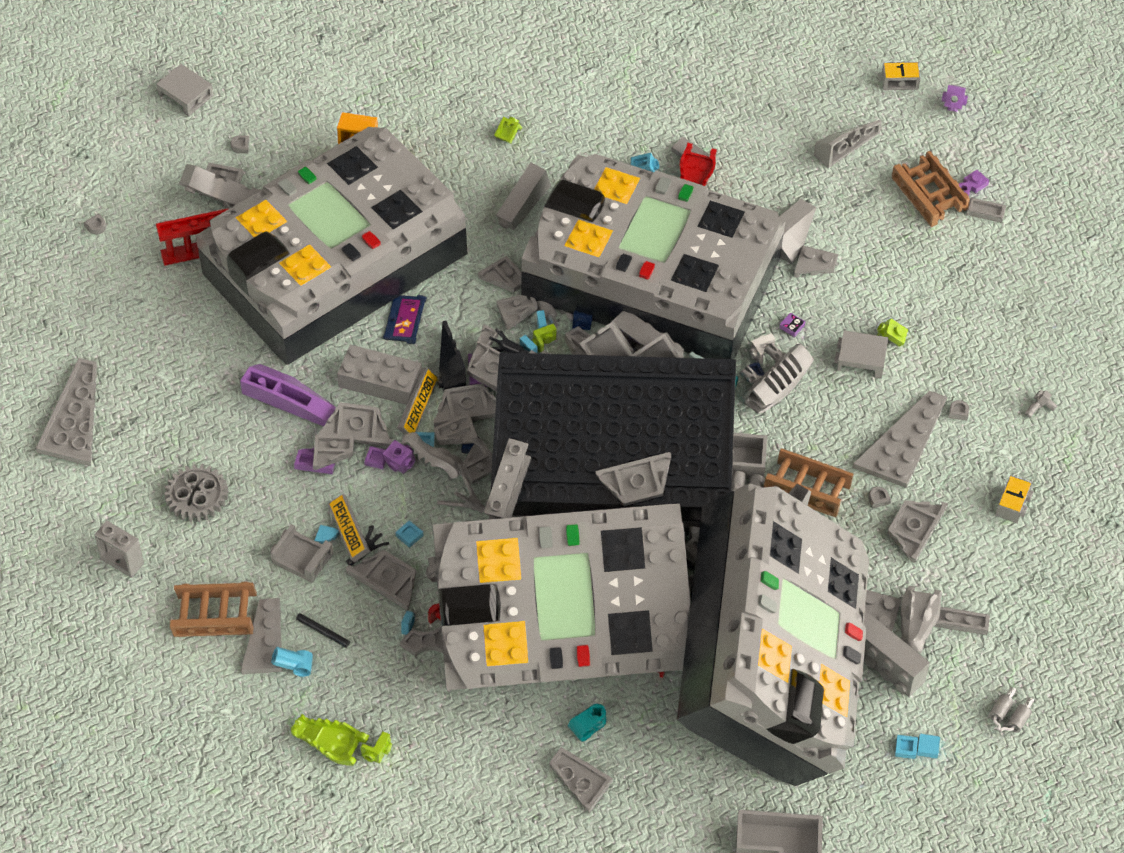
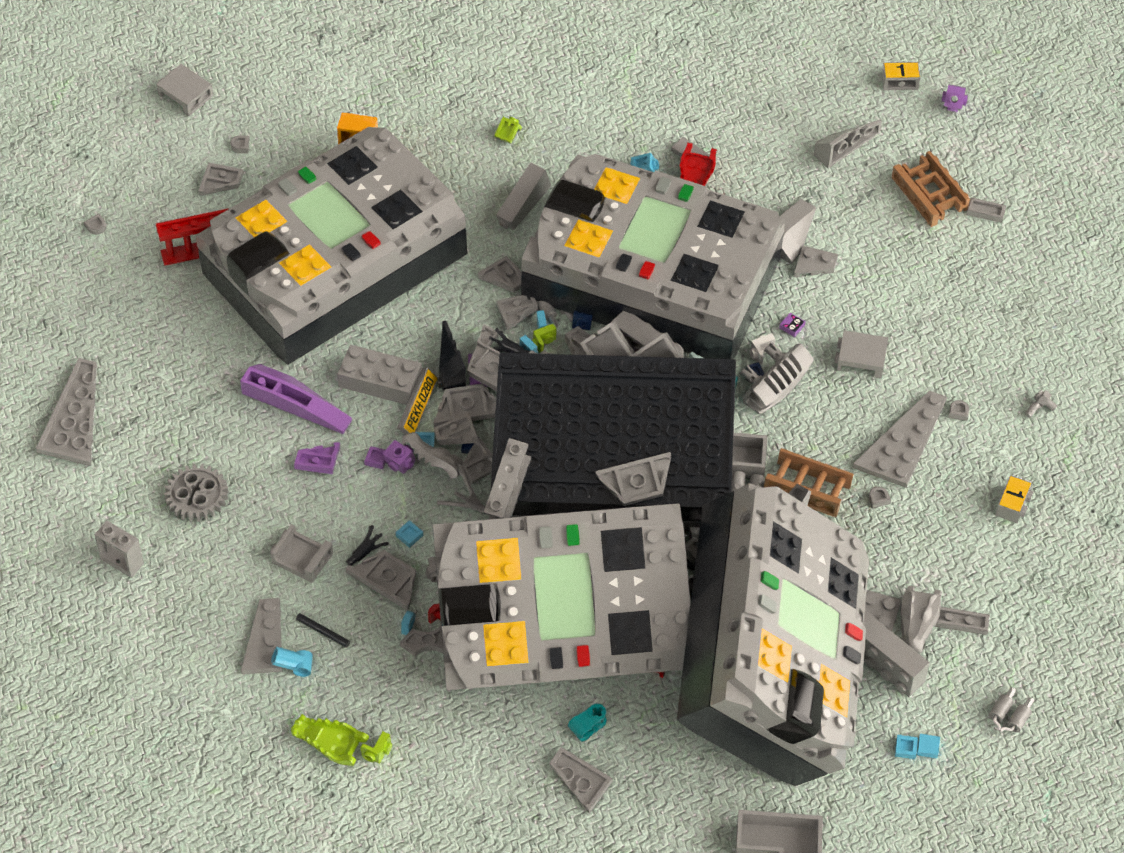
(213, 626): medium nougat fence -> none
(225, 191): light grey brick -> none
(326, 533): medium azure tile -> none
(331, 449): light grey wing -> none
(348, 527): tile -> none
(358, 421): light grey wing -> none
(407, 317): door -> none
(893, 330): lime bracket -> none
(915, 526): light grey wing -> none
(974, 182): medium lavender plate -> none

